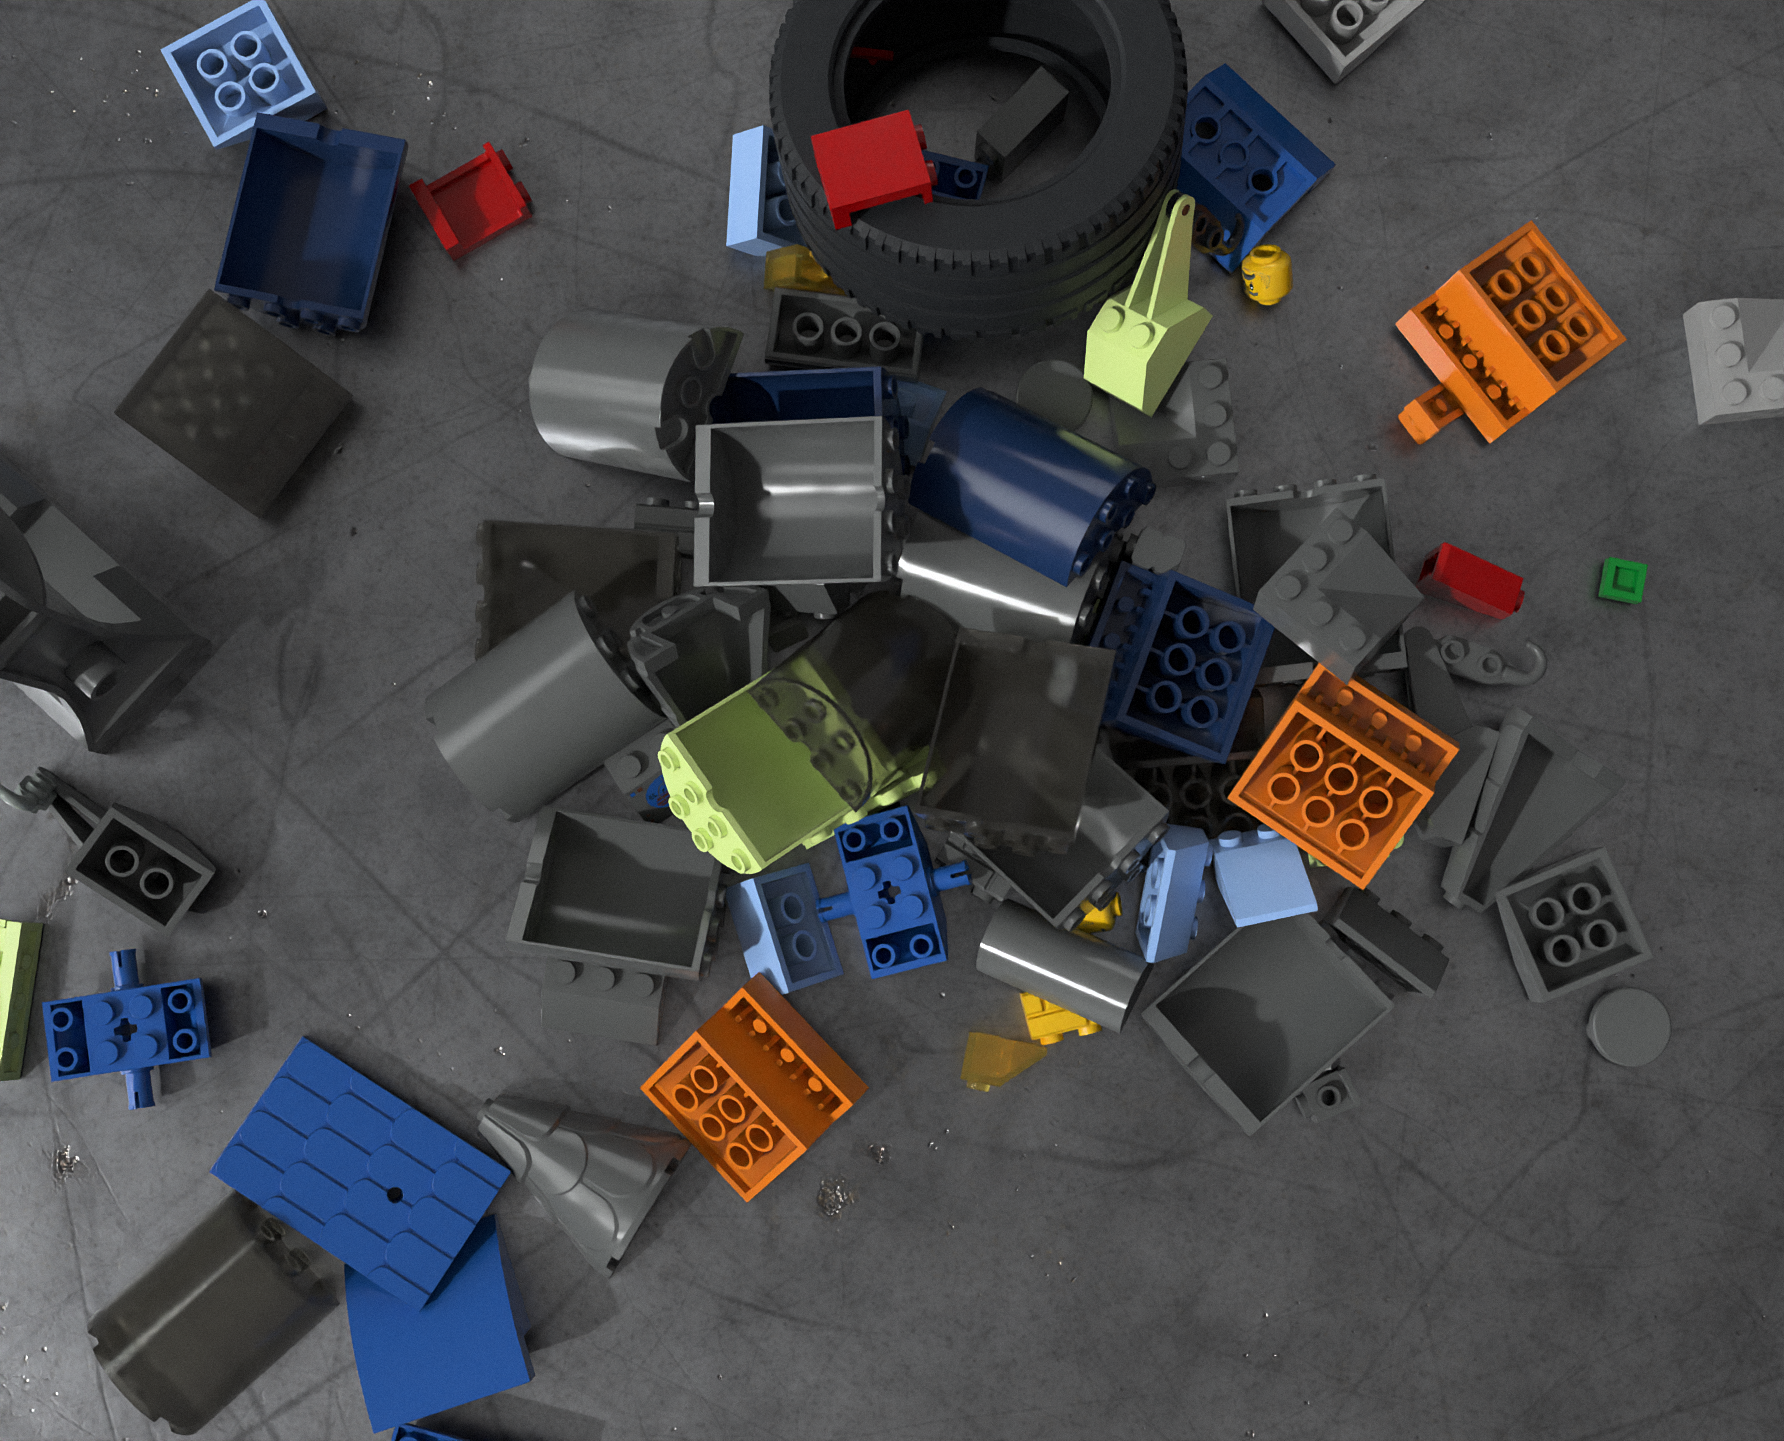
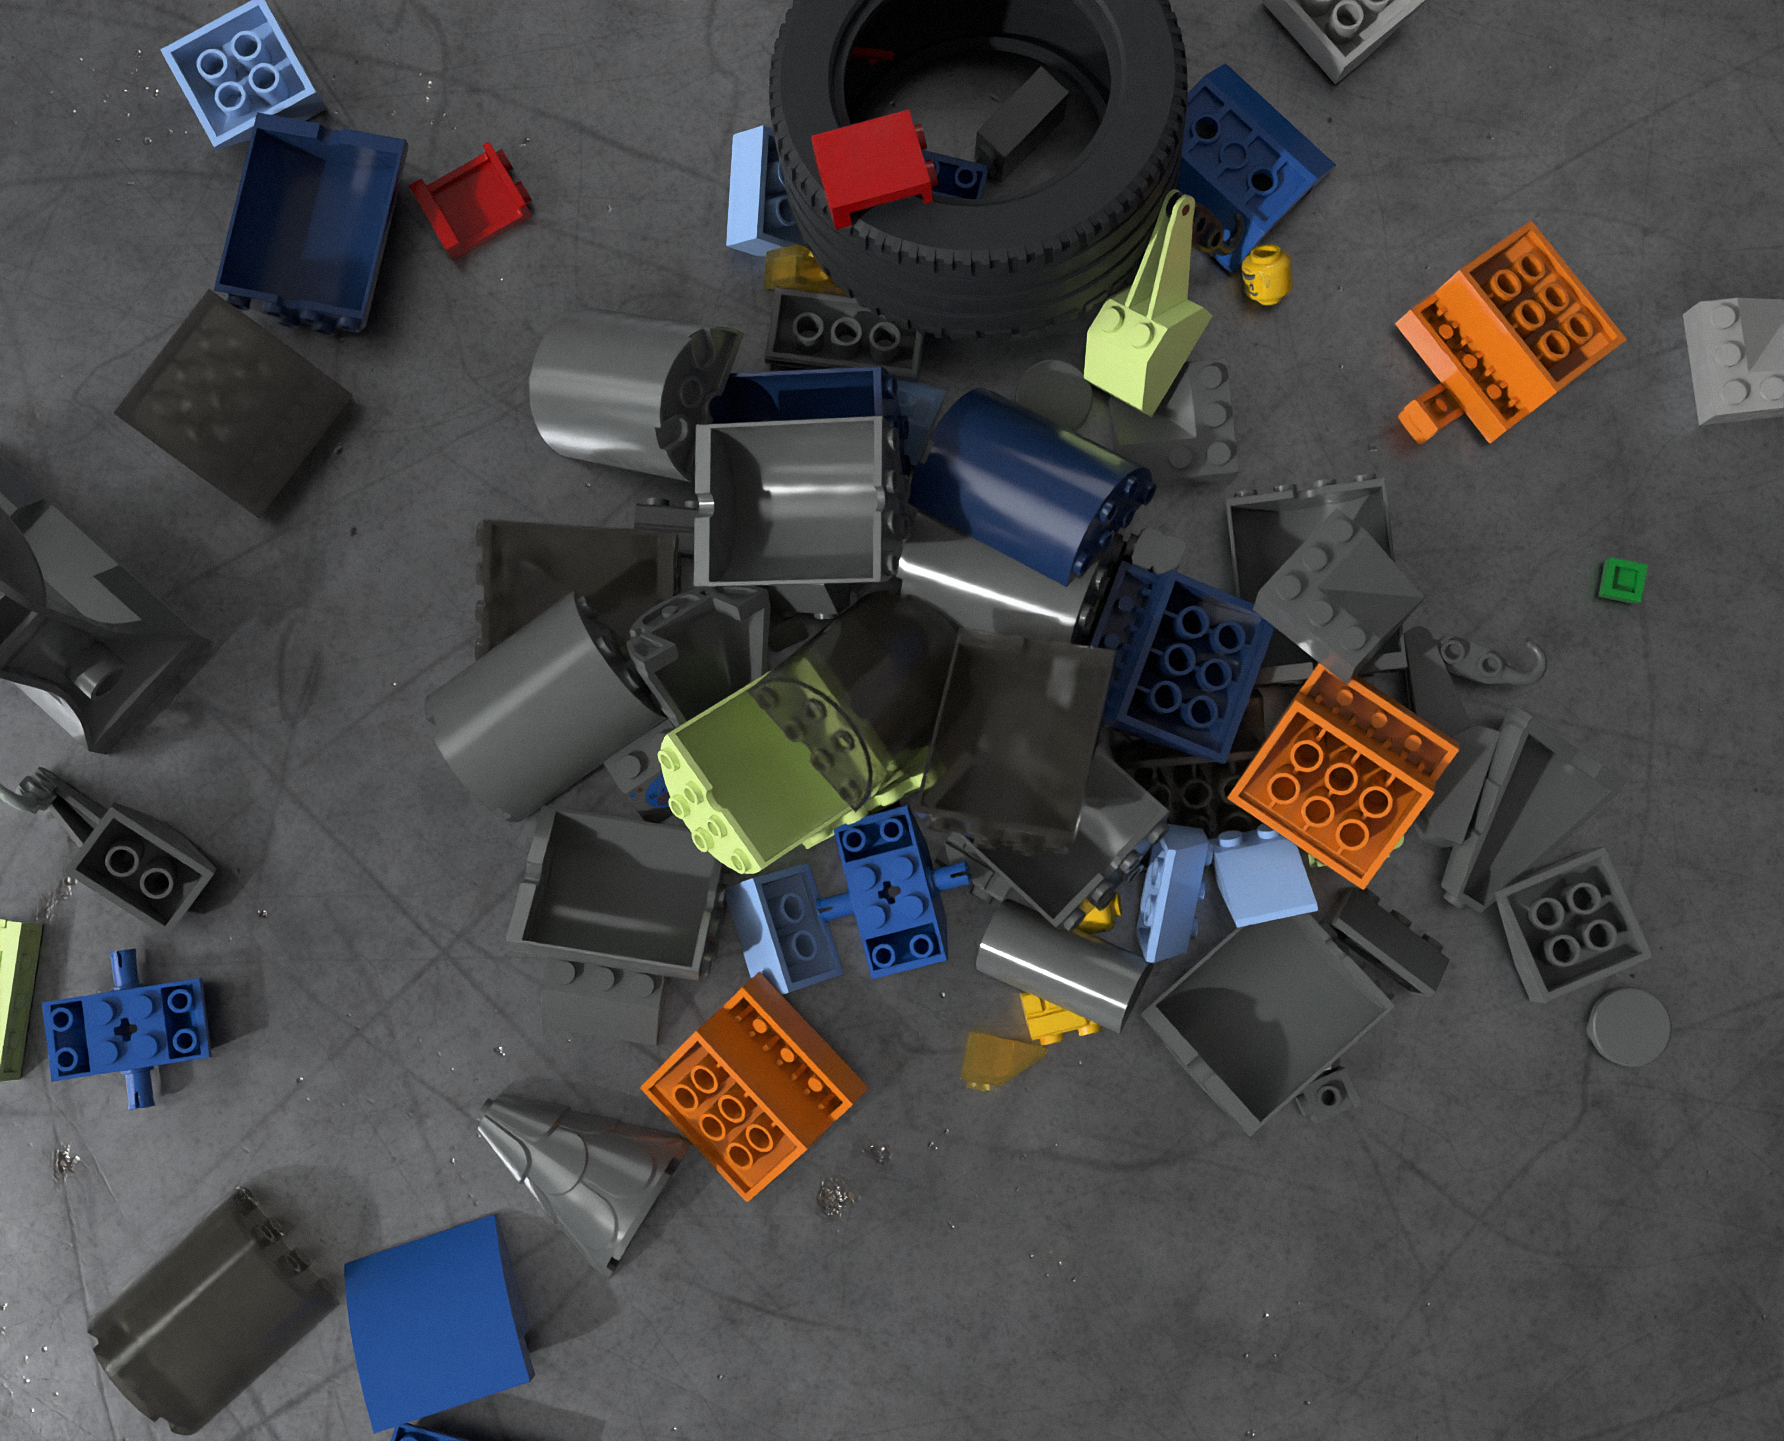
(328, 1151): blue piece -> none
(1470, 582): red slope -> none

